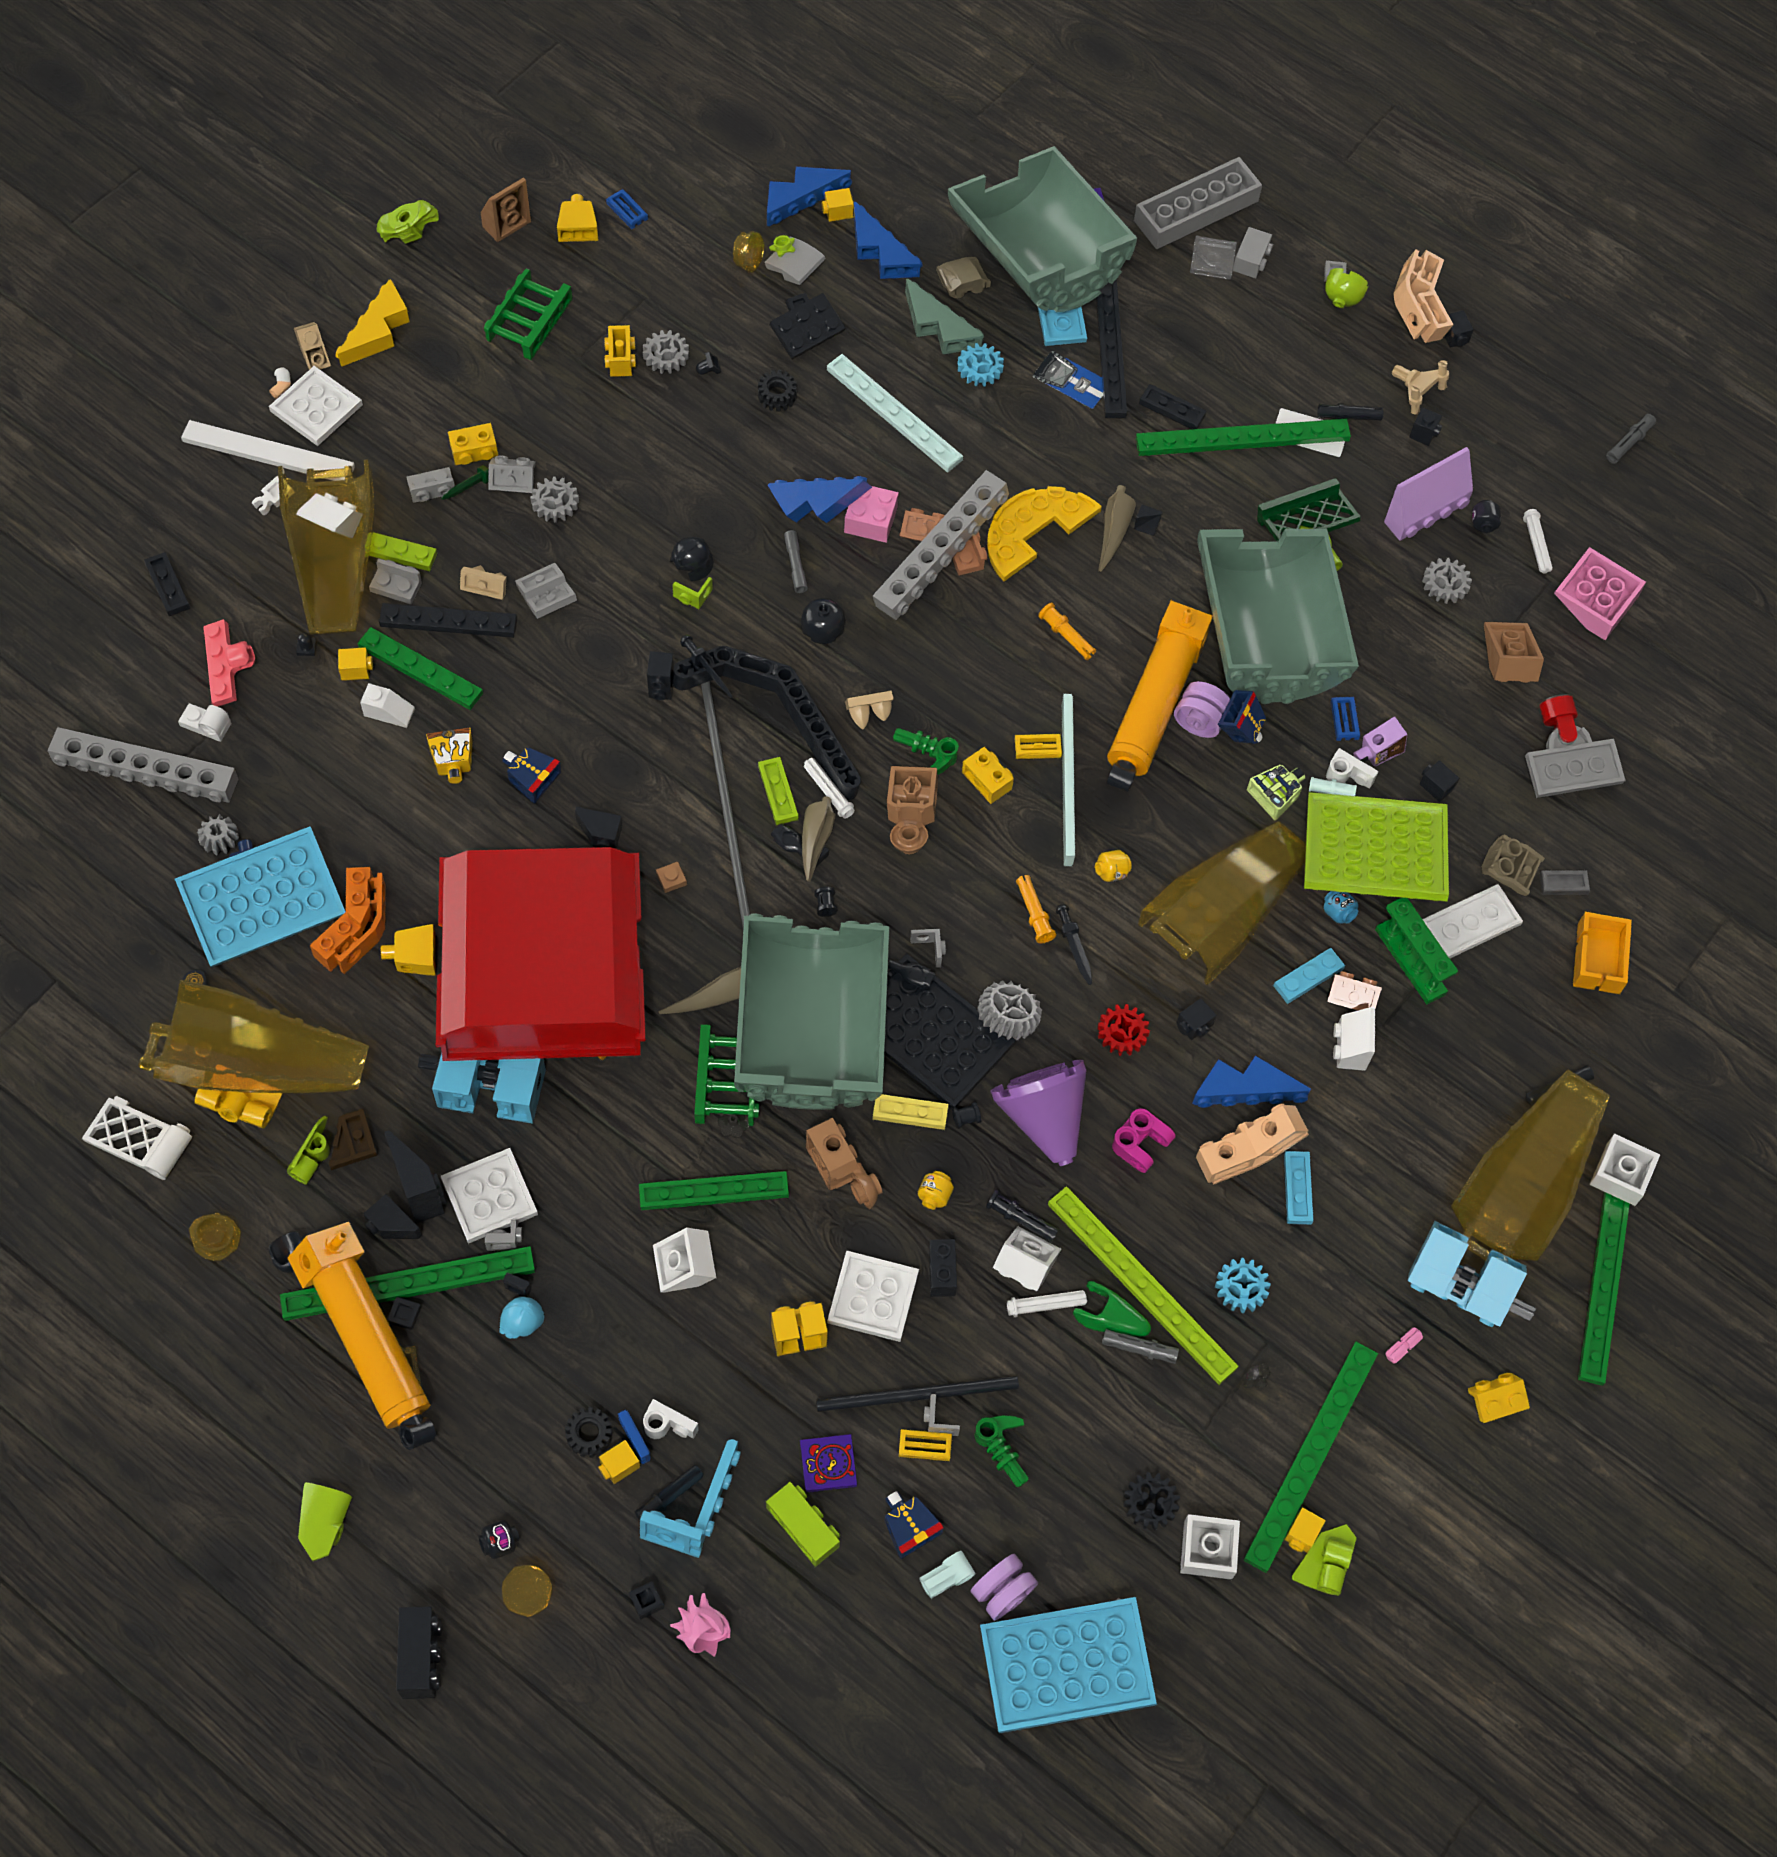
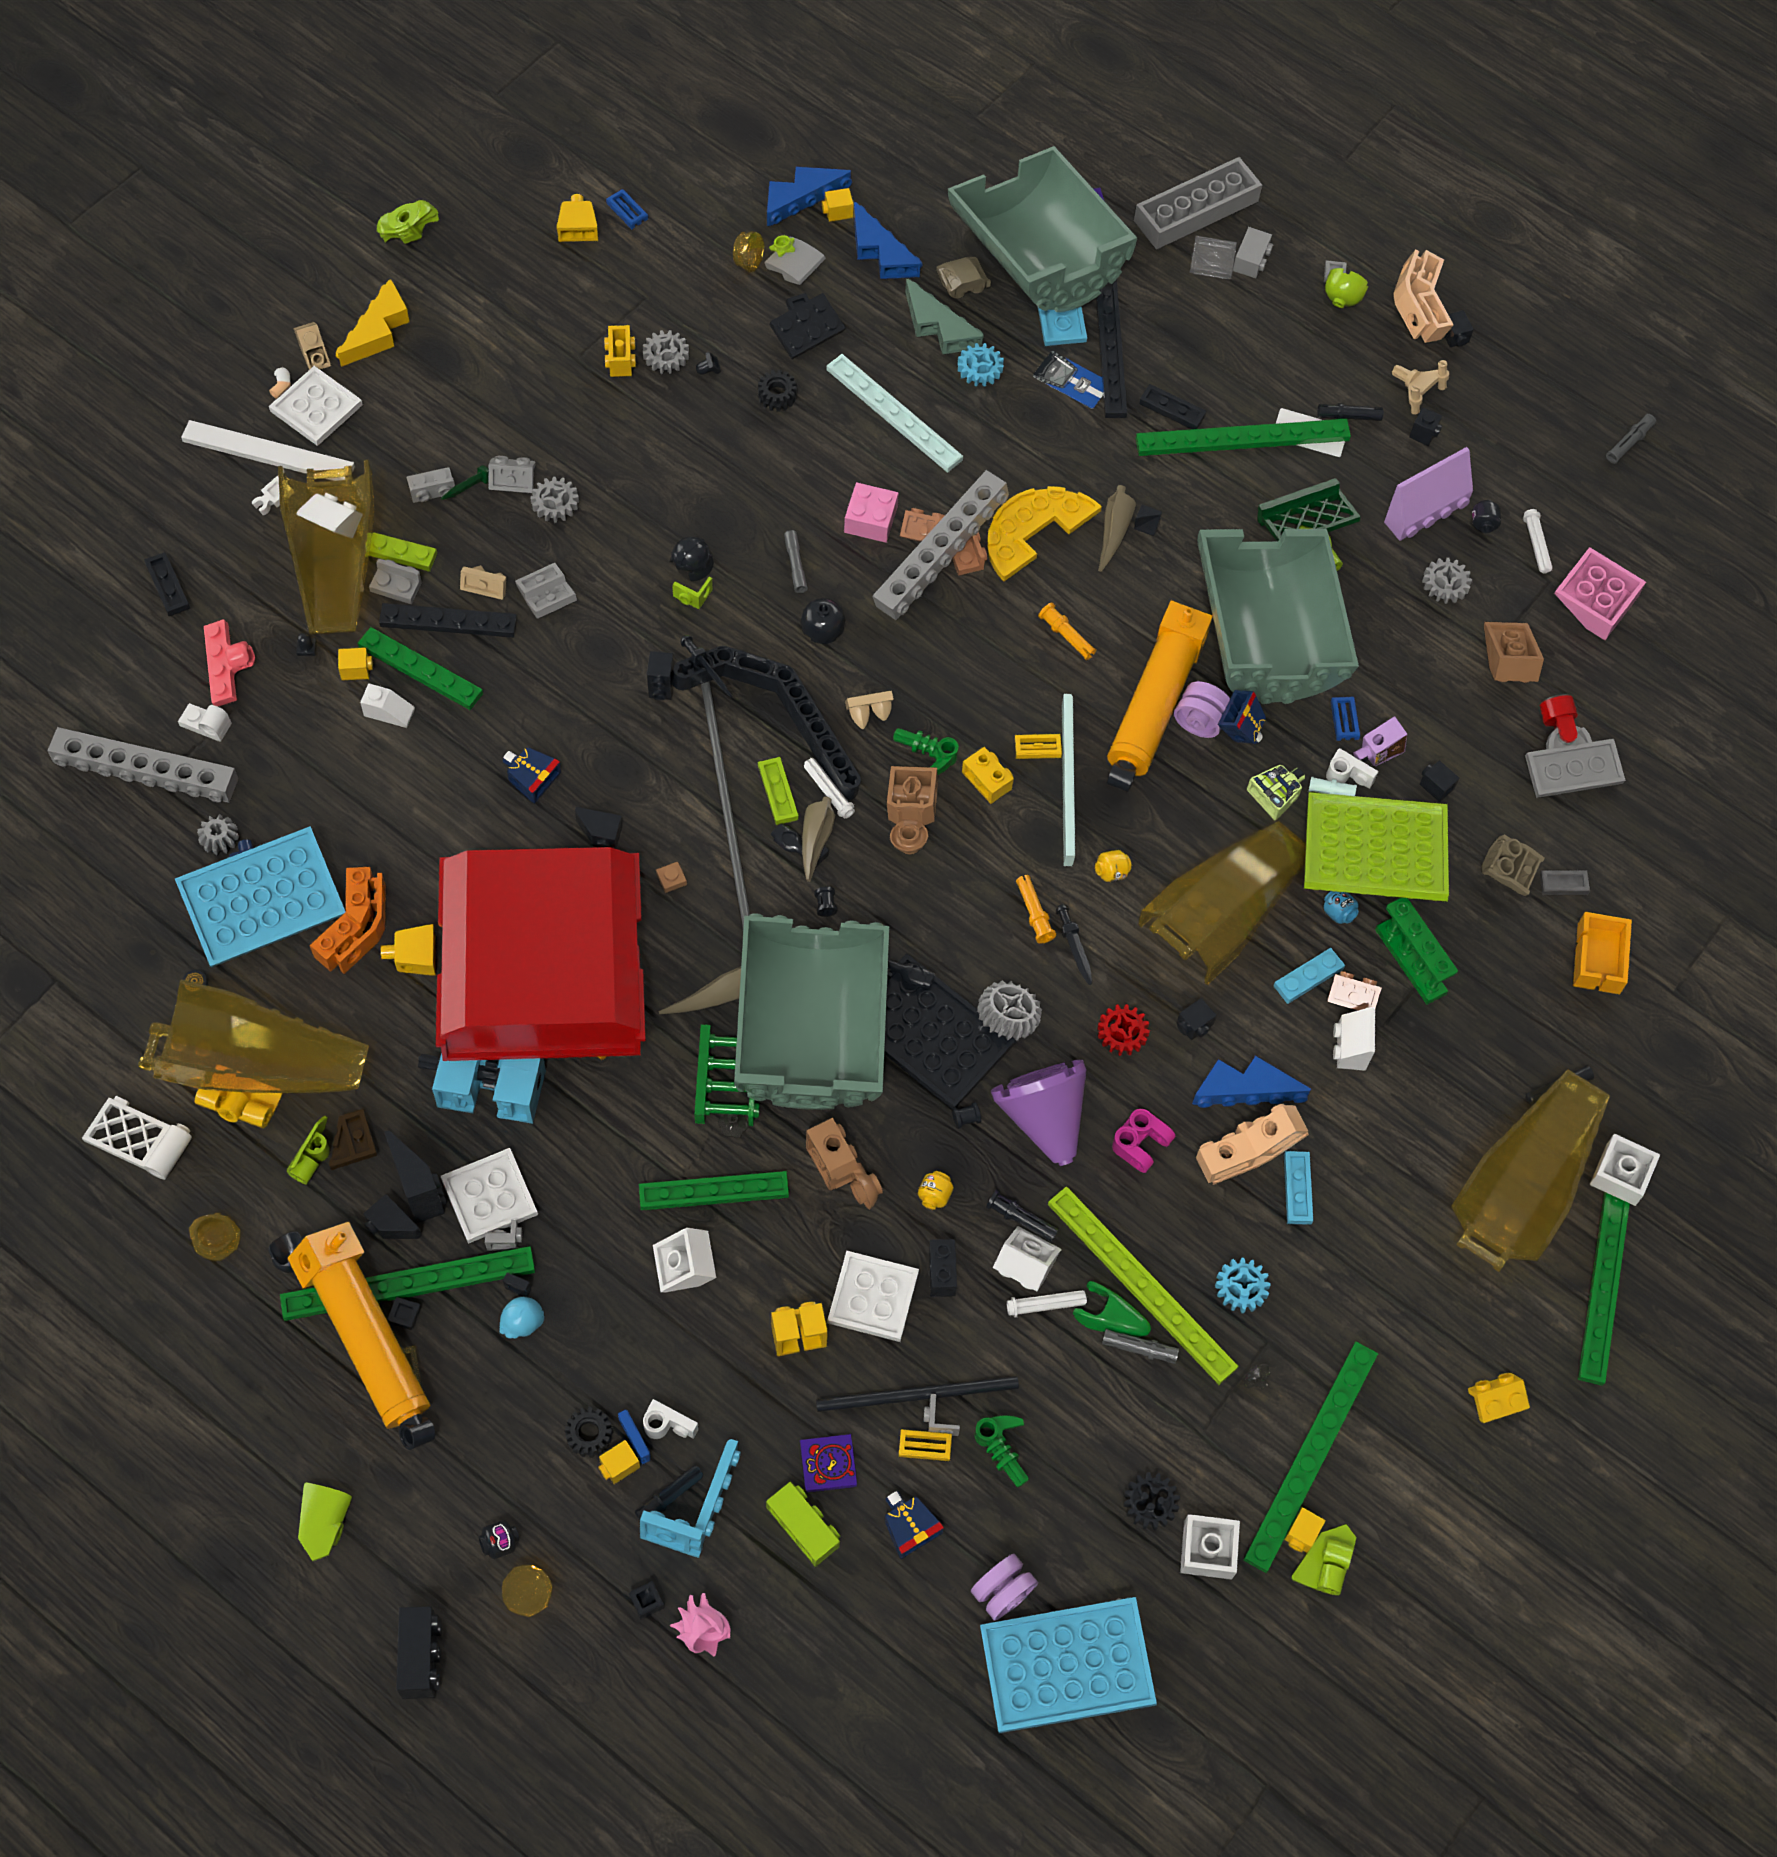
(451, 752): torso -> none
(473, 444): yellow brick -> none
(507, 211): medium nougat slope -> none
(540, 328): green fence -> none
(822, 496): blue slope -> none
(910, 1111): light yellow plate -> none
(933, 936): light grey bracket -> none
(953, 1571): light aqua piece -> none
(1408, 1341): bright pink piece -> none
(1473, 921): white tile -> none
(1483, 1294): medium azure piece -> none

